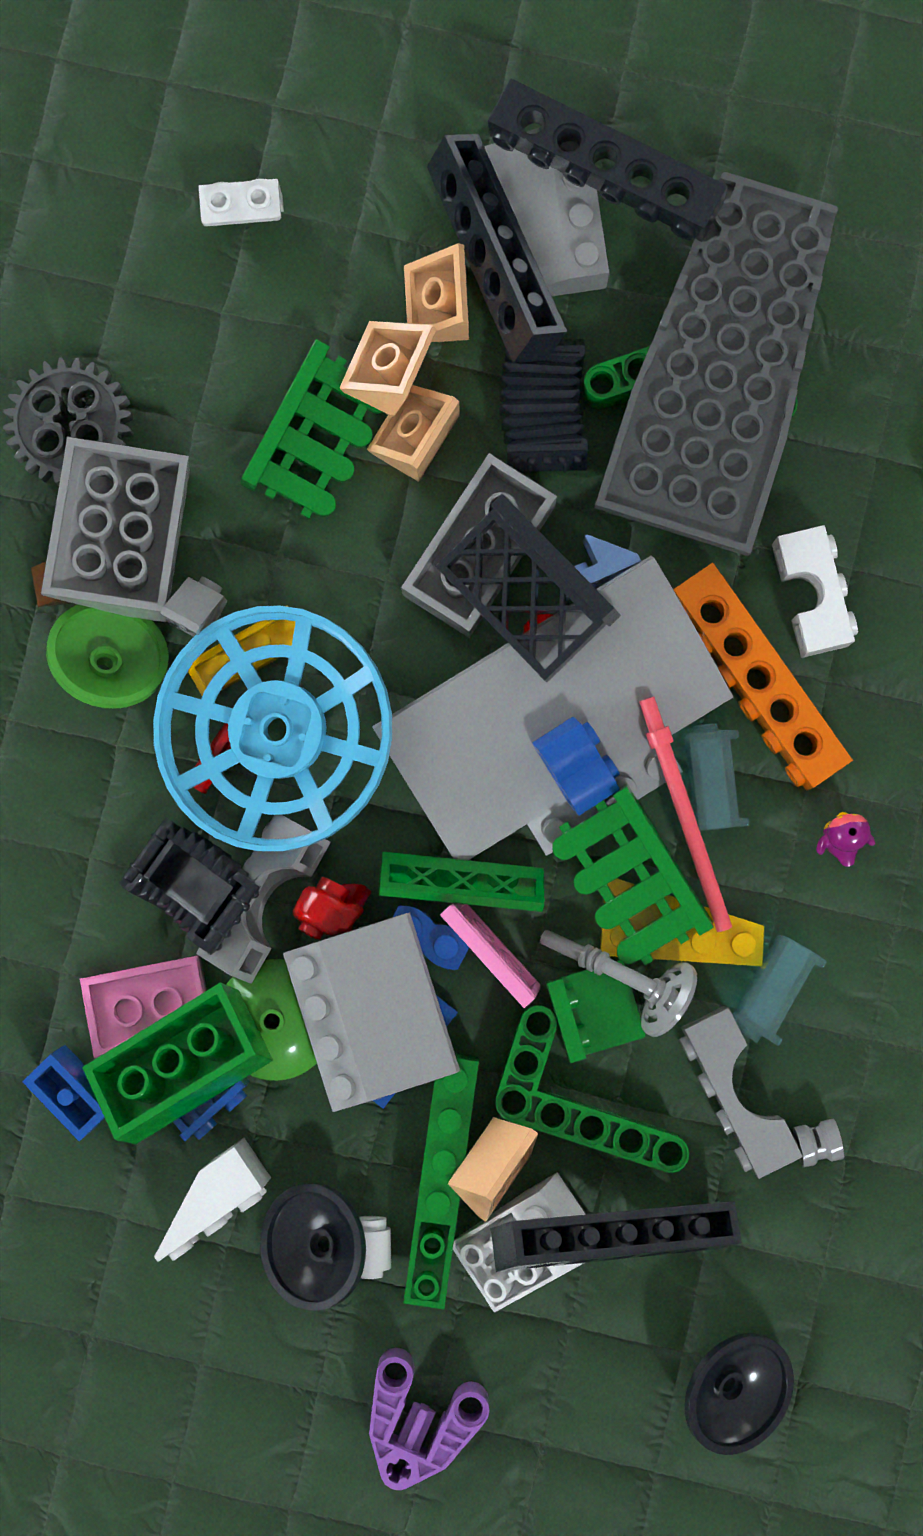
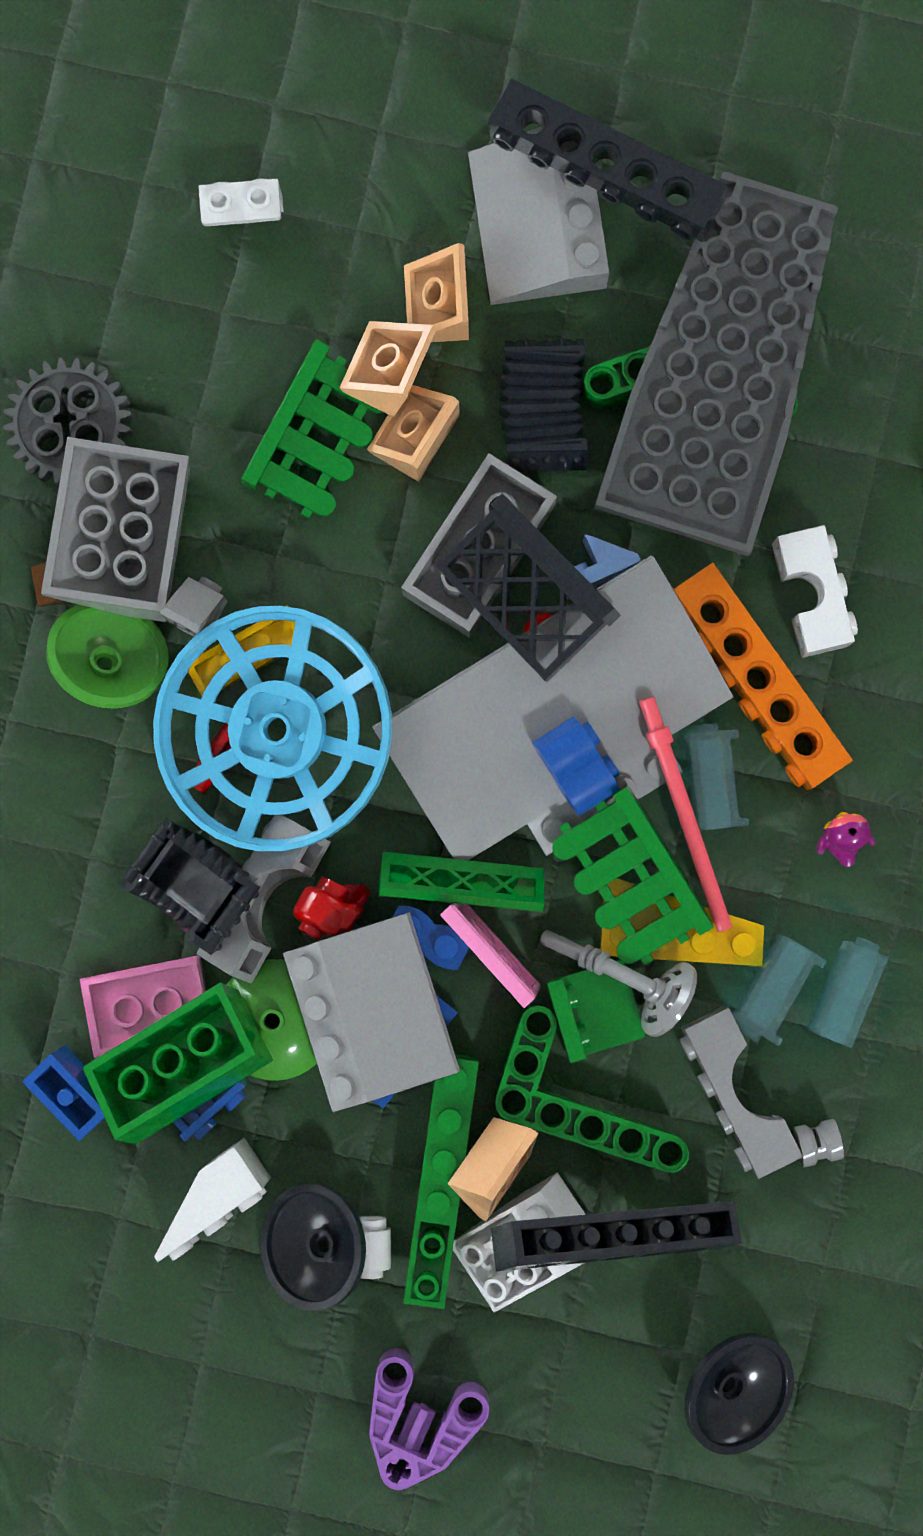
(496, 248): black brick -> none
(848, 991): none -> clear light blue brick

